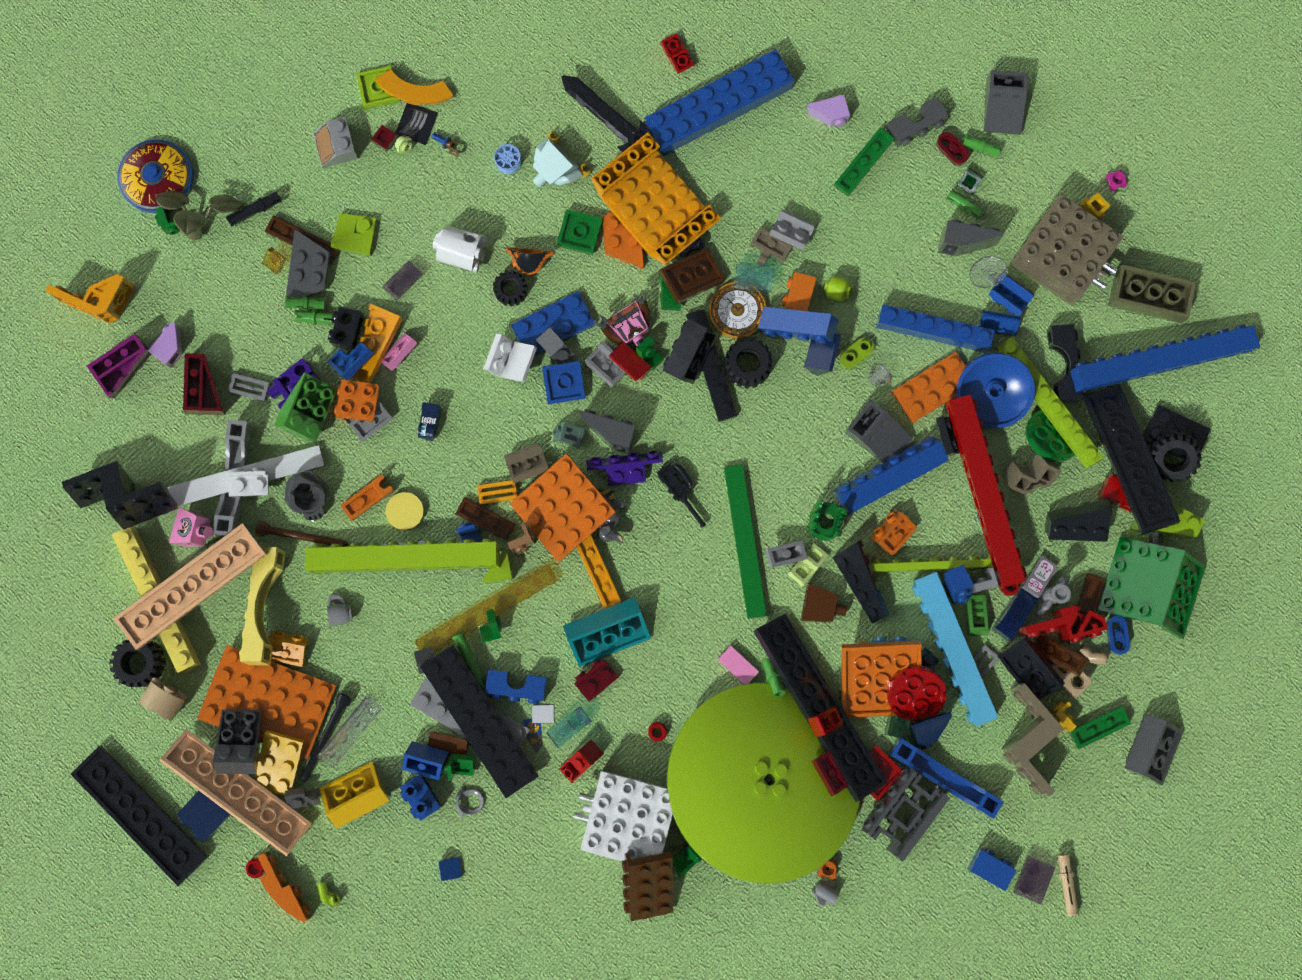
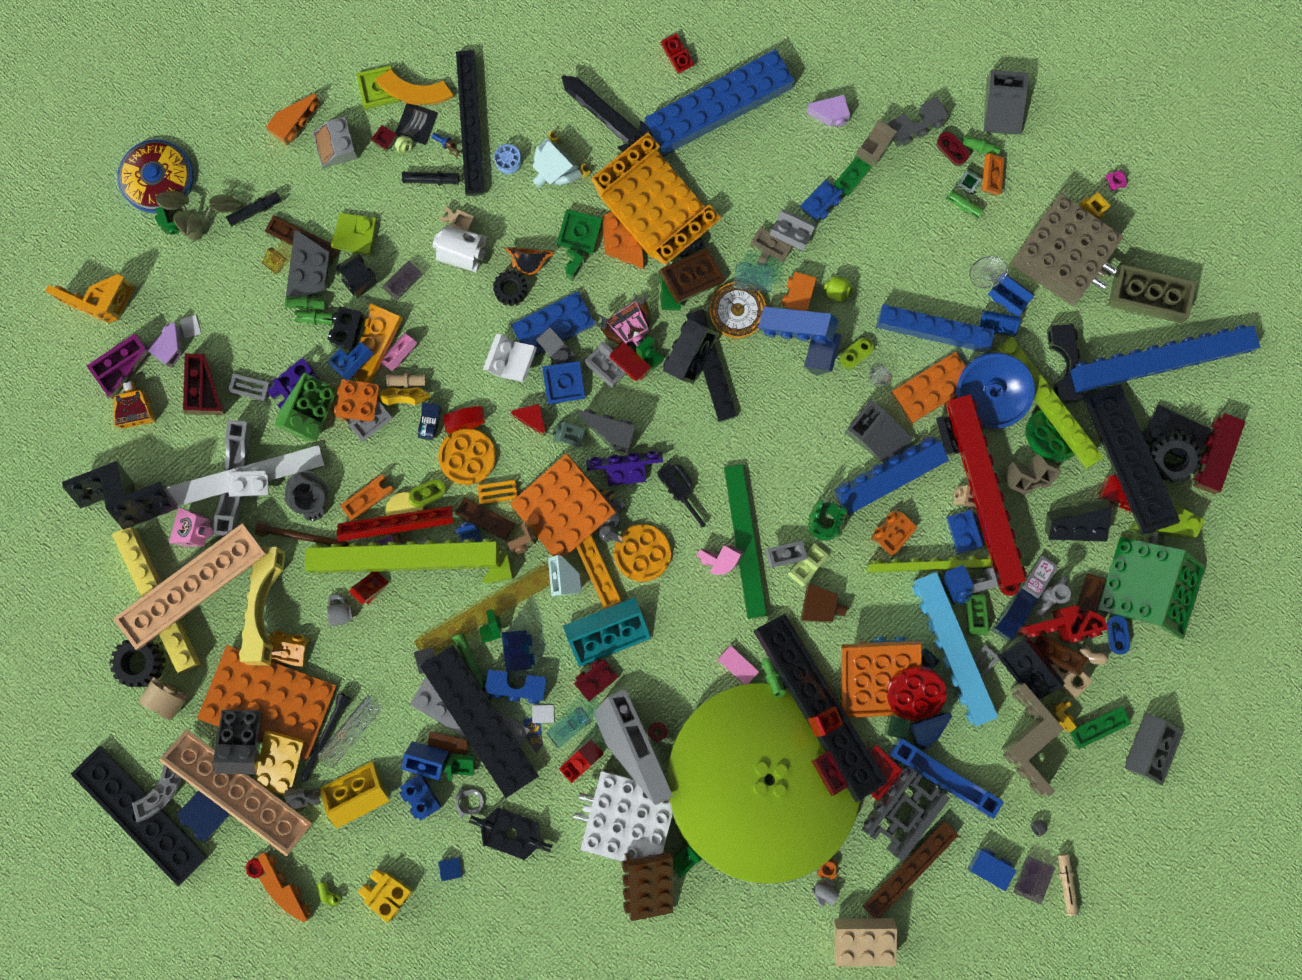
(132, 408): none -> torso
(159, 796): none -> light grey tile
(190, 326): none -> white sticker
(289, 120): none -> orange slope
(356, 276): none -> black brick
(369, 587): none -> red slope
(386, 890): none -> yellow hips
(392, 538): none -> piece
(394, 523): none -> red plate
(405, 380): none -> tan pin
(411, 396): none -> yellow tile
(425, 492): none -> lime plate
(430, 178): none -> black pin
(459, 219): none -> tan plate
(466, 417): none -> red slope
(467, 456): none -> light orange tile
(470, 123): none -> black plate
(494, 833): none -> black plate
(517, 651): none -> clear blue slope
(526, 462): dark tan bracket -> none
(531, 417): none -> red slope
(563, 577): none -> light aqua slope
(574, 266): none -> green bracket
(630, 745): none -> light grey wedge
(642, 553): none -> light orange tile
(722, 563): none -> bright pink brick
(748, 347): black tyre -> none
(821, 200): none -> blue bracket
(857, 573): black wing -> none
(865, 942): none -> tan brick
(876, 143): none -> dark tan panel
(910, 870): none -> reddish brown plate
(963, 496): none -> tan bracket
(964, 238): dark grey slope -> none
(965, 531): none -> blue bracket
(993, 174): none -> orange plate
(1039, 827): none -> dark grey hinge
(1219, 453): none -> dark red brick

